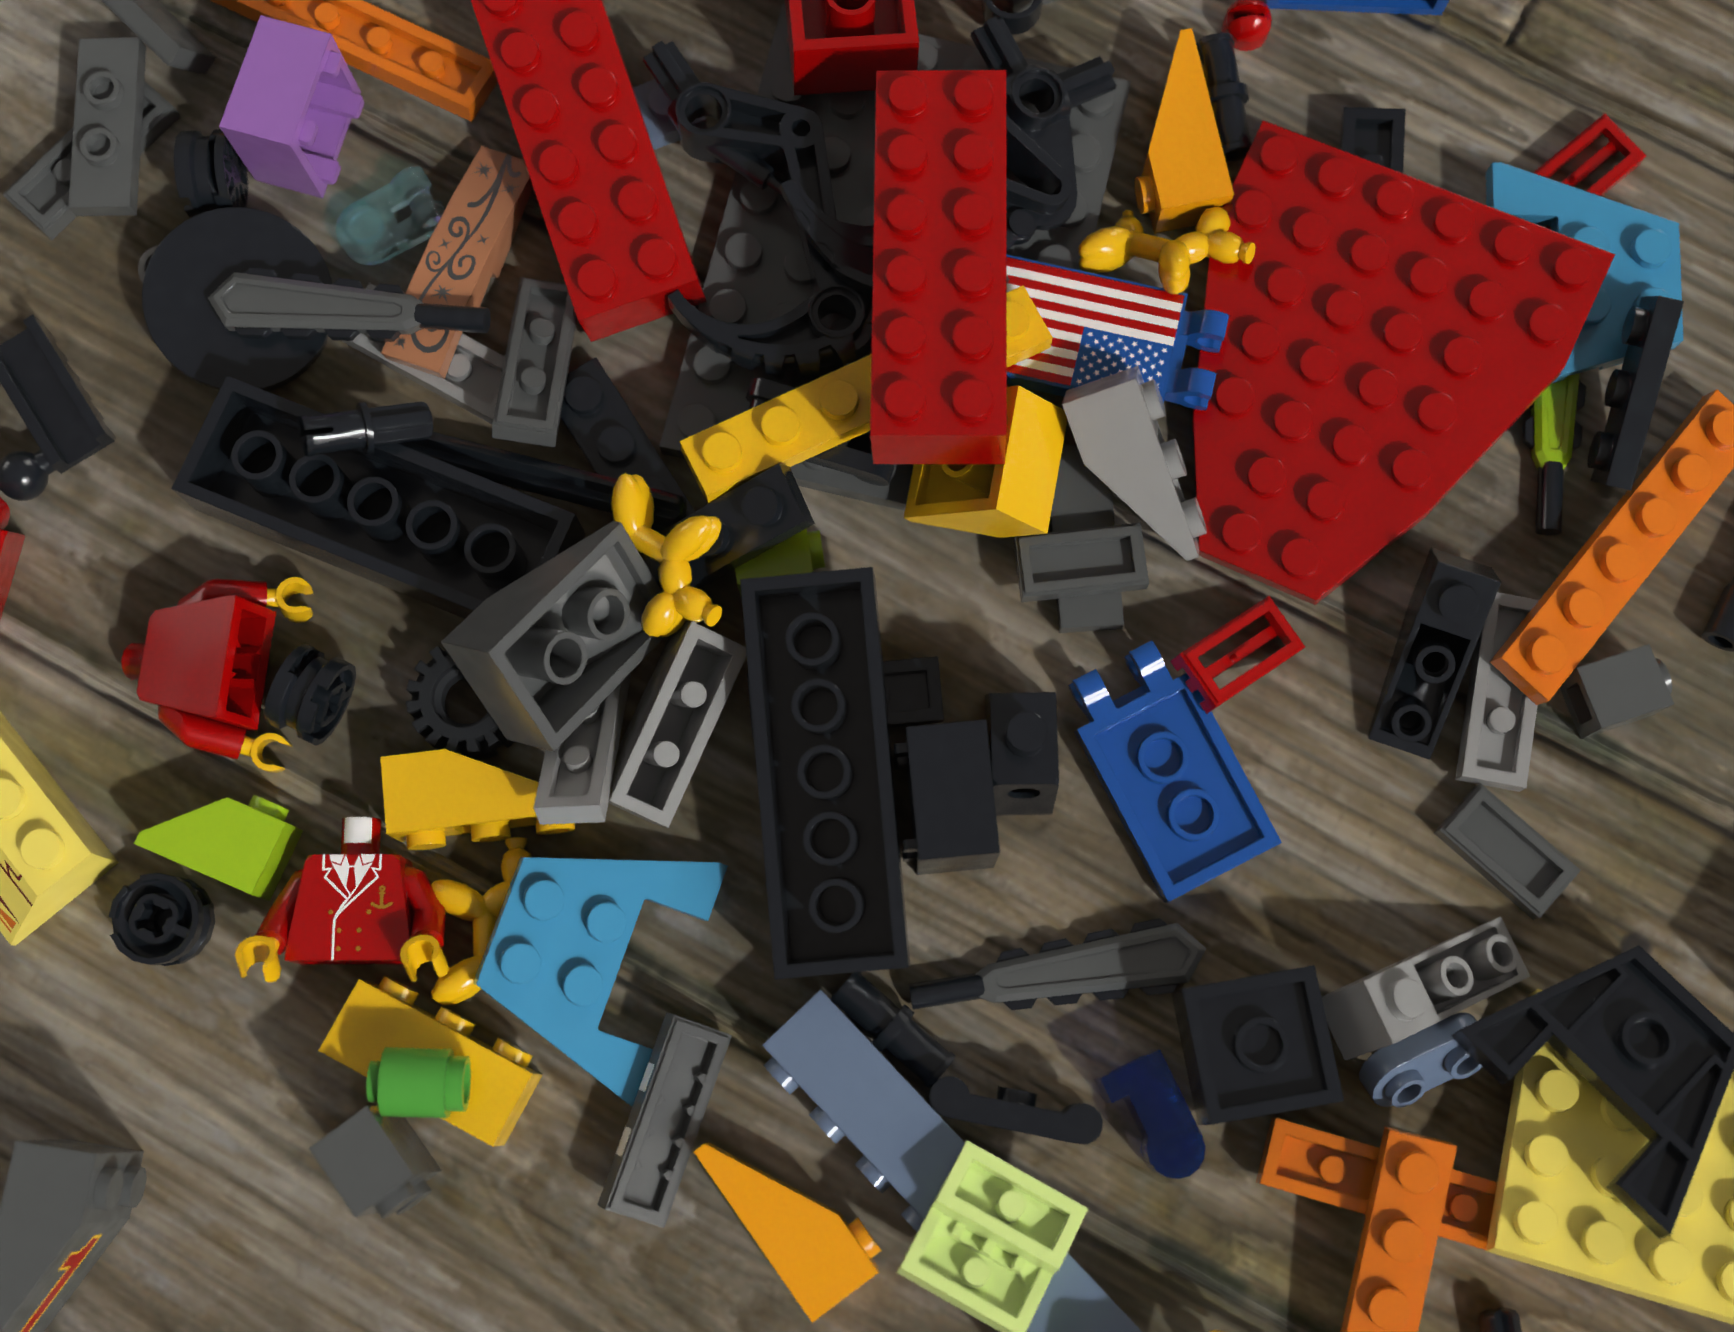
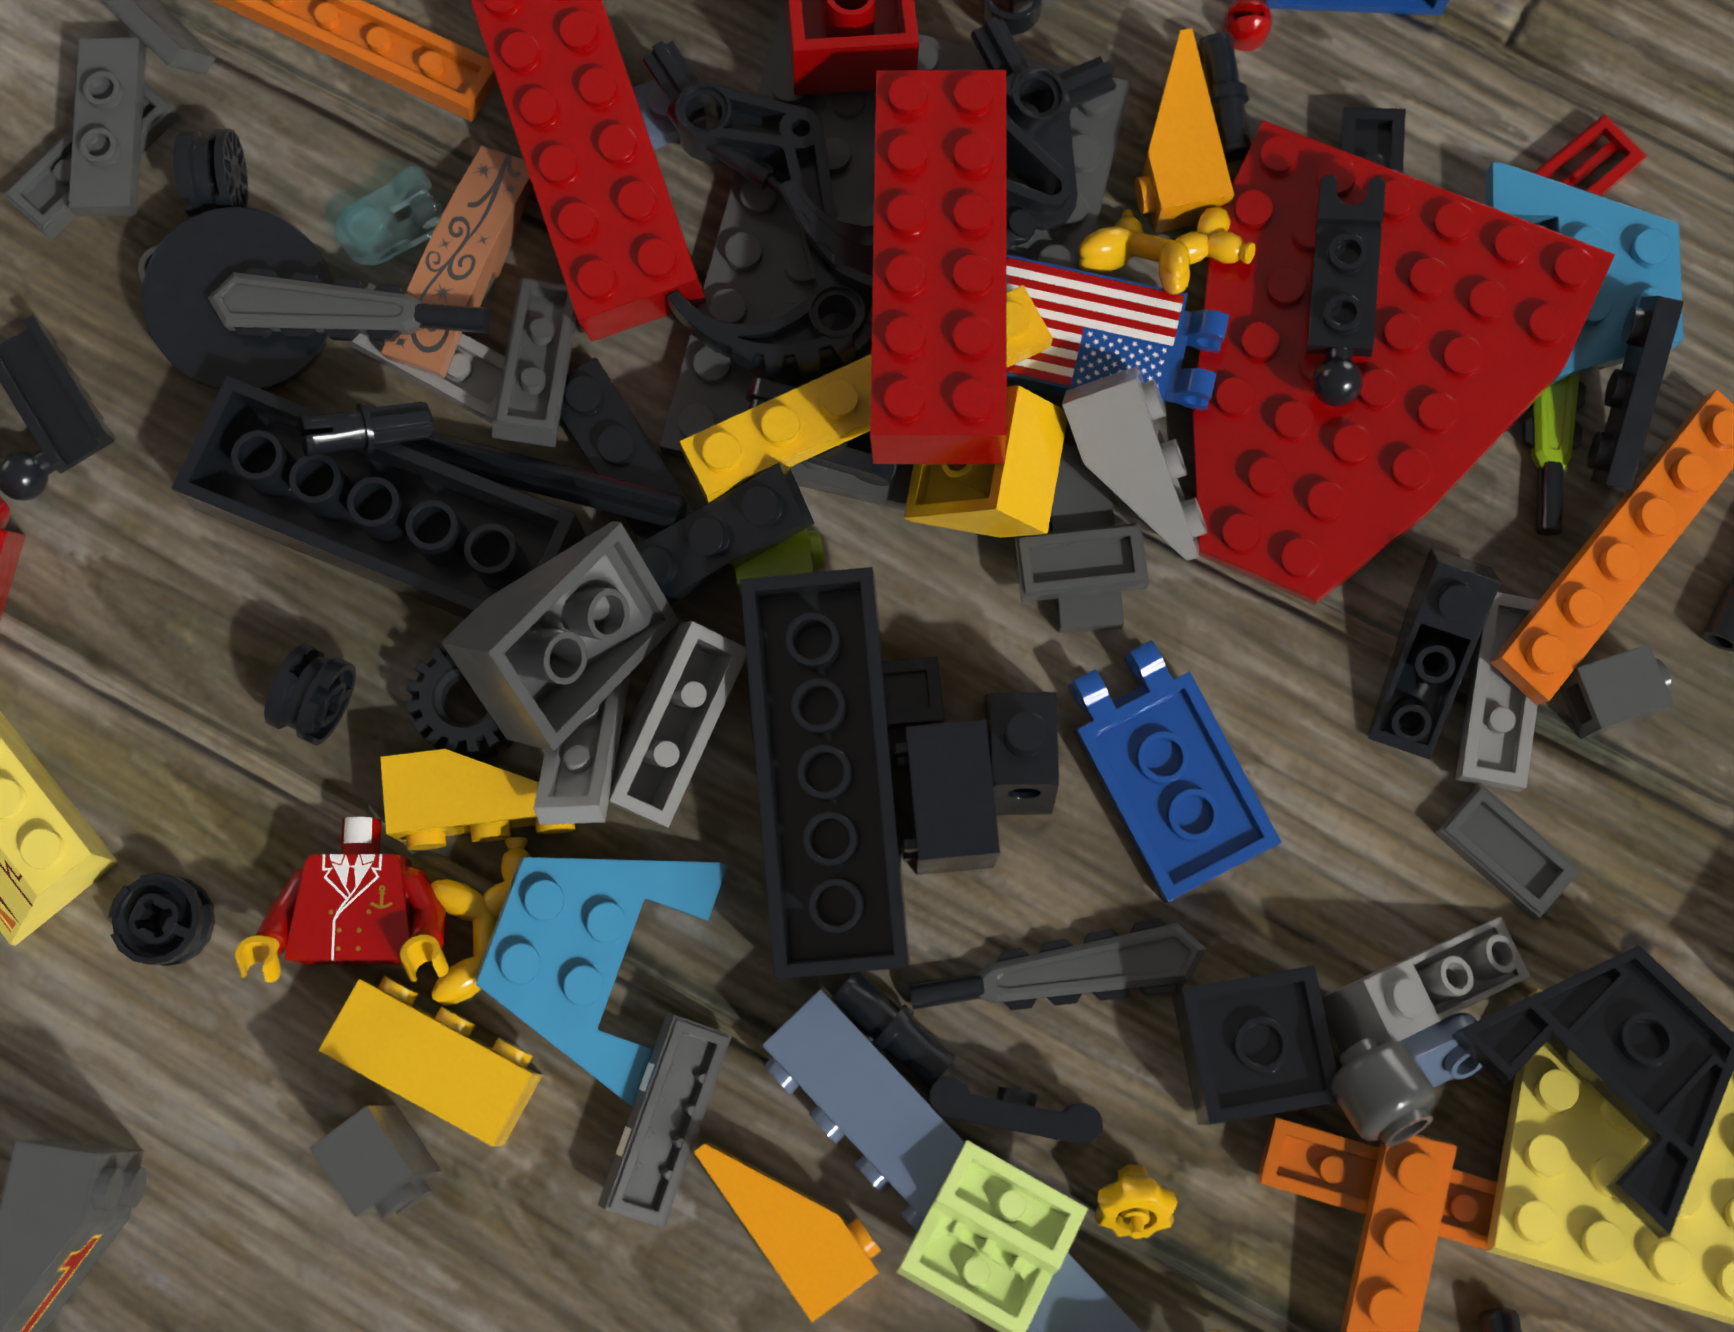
(211, 661): red torso -> none
(229, 843): lime slope -> none
(291, 107): medium lavender container -> none
(419, 1082): bright green brick -> none
(688, 540): yellow piece -> none
(1135, 1204): none -> yellow piece
(1169, 1133): clear blue leg -> none
(1202, 678): red tile -> none
(1344, 288): none -> black plate
(1383, 1091): none -> dark grey head

